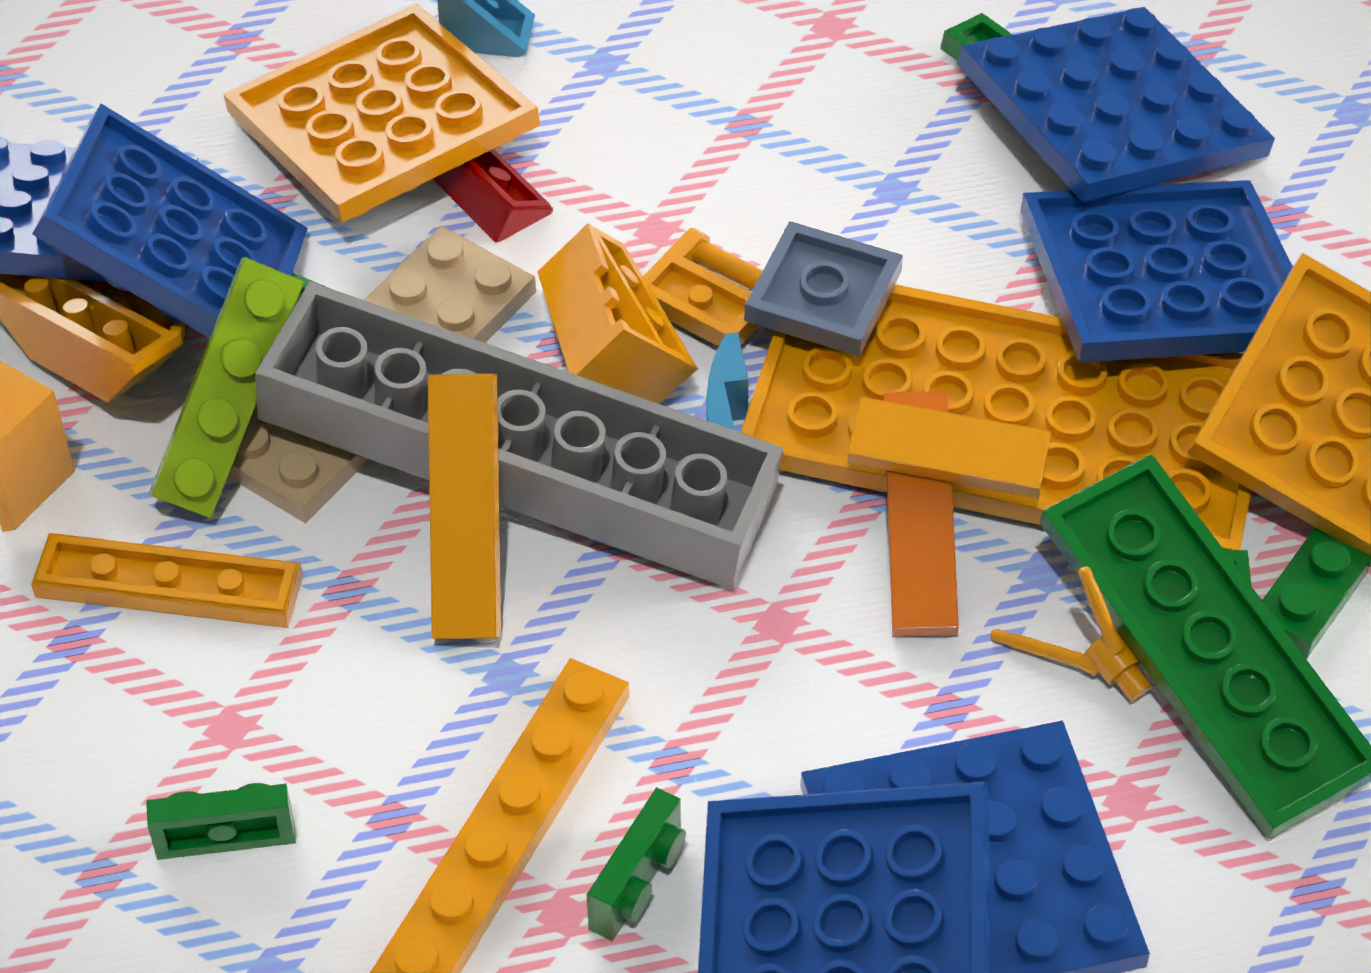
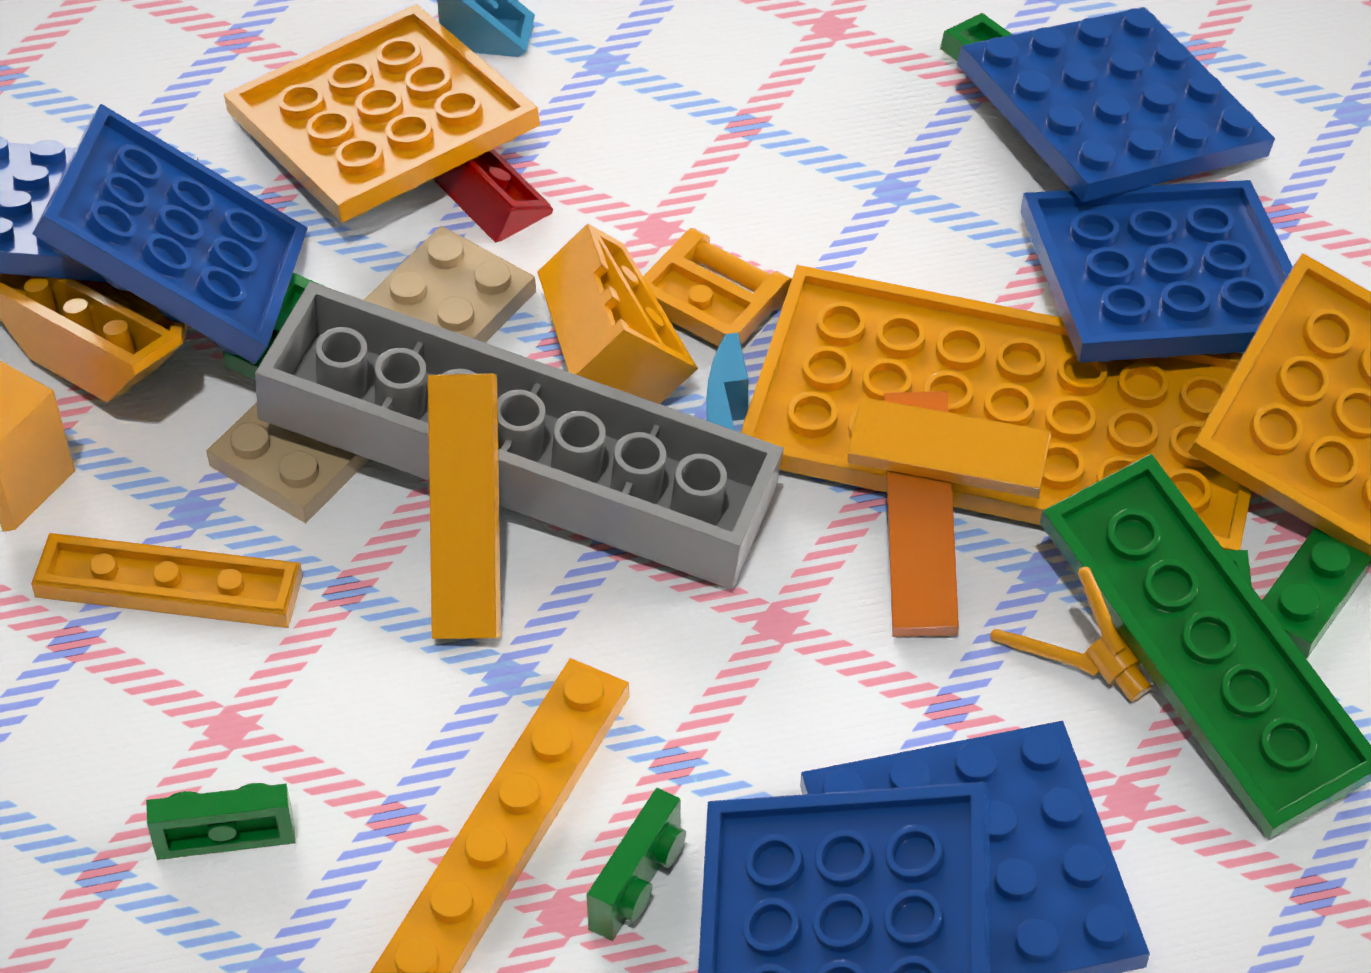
(224, 388): lime plate -> none
(823, 288): sand blue plate -> none

